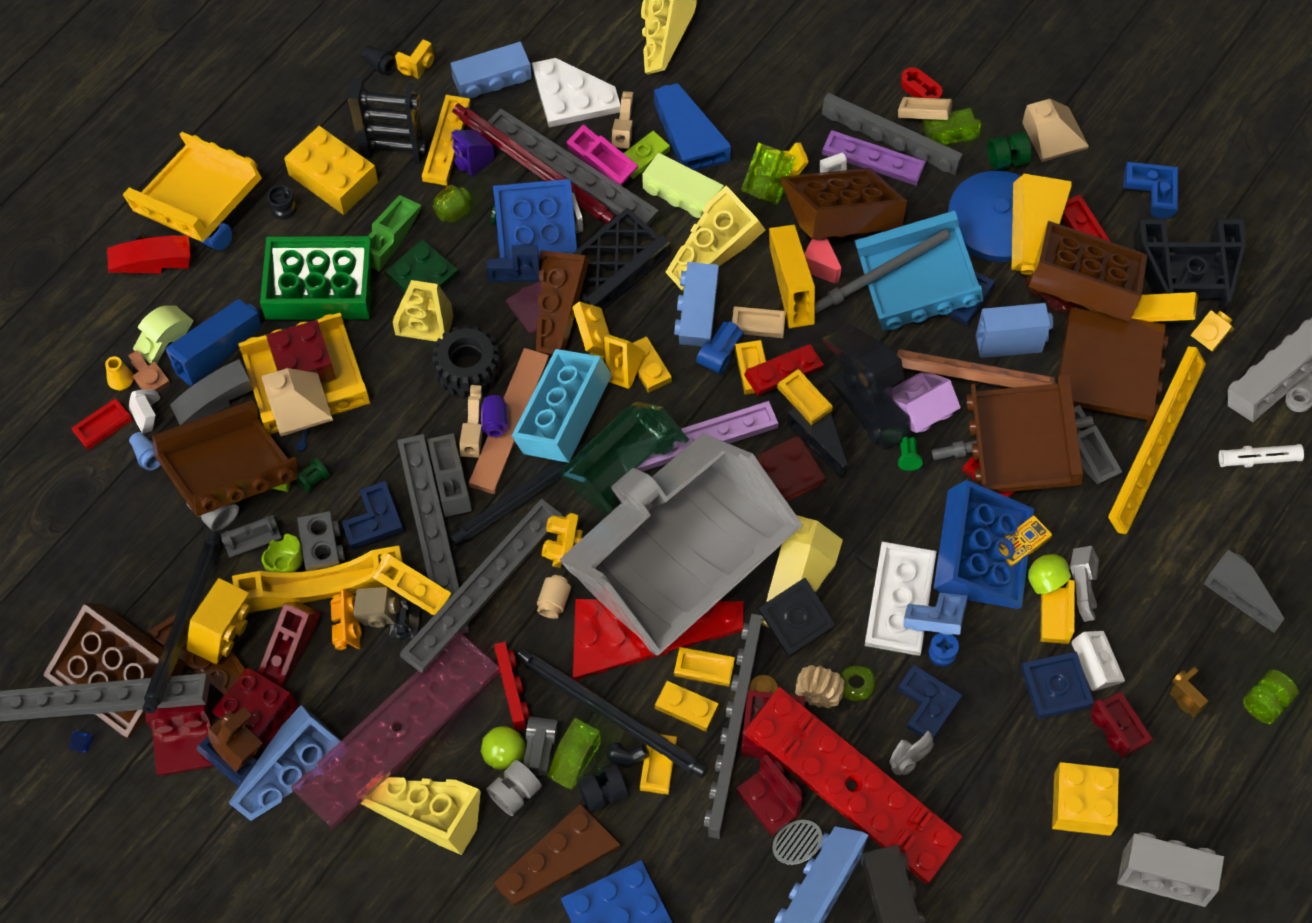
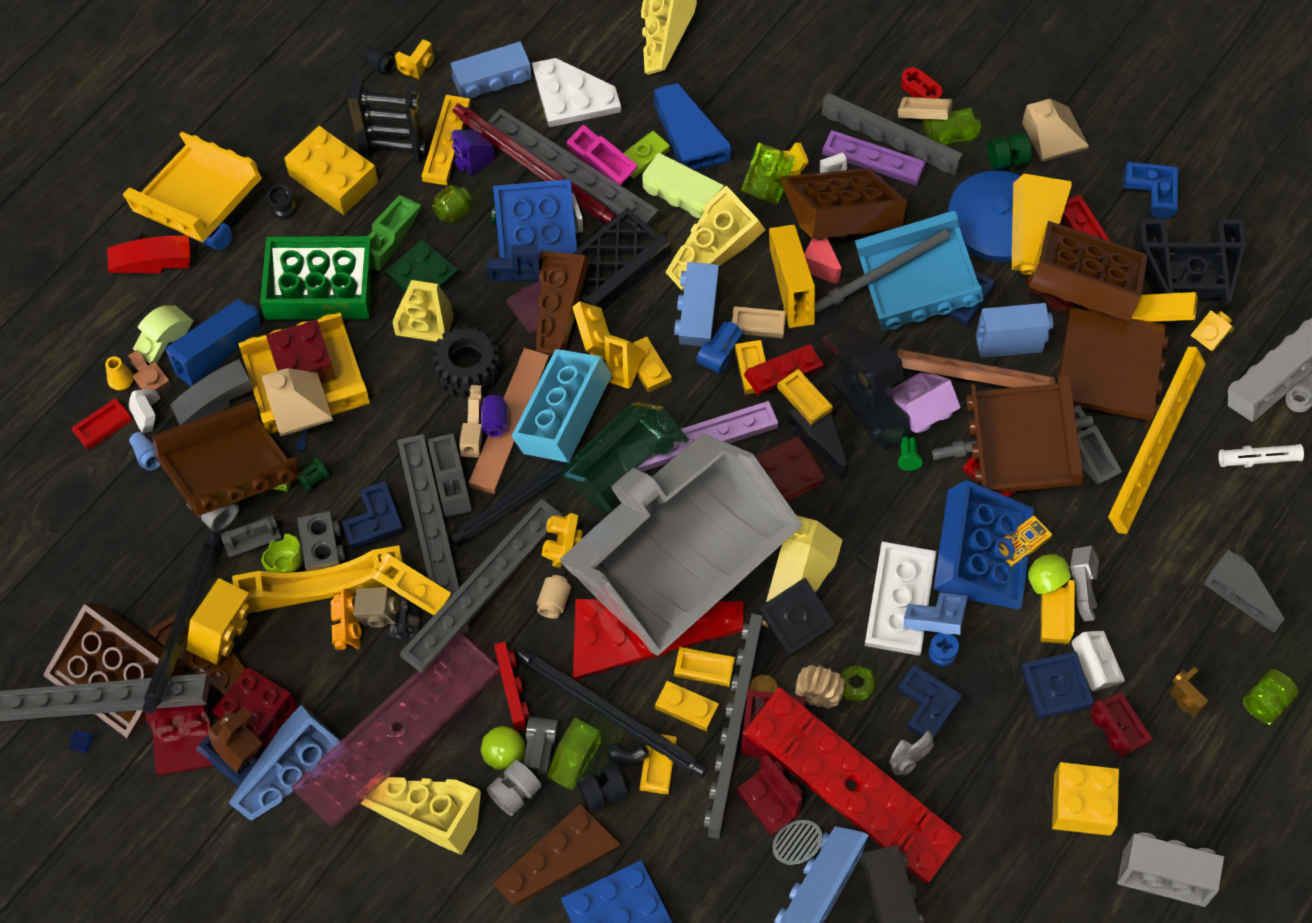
(288, 641): dark red slope -> none
(623, 126): tan piece -> none

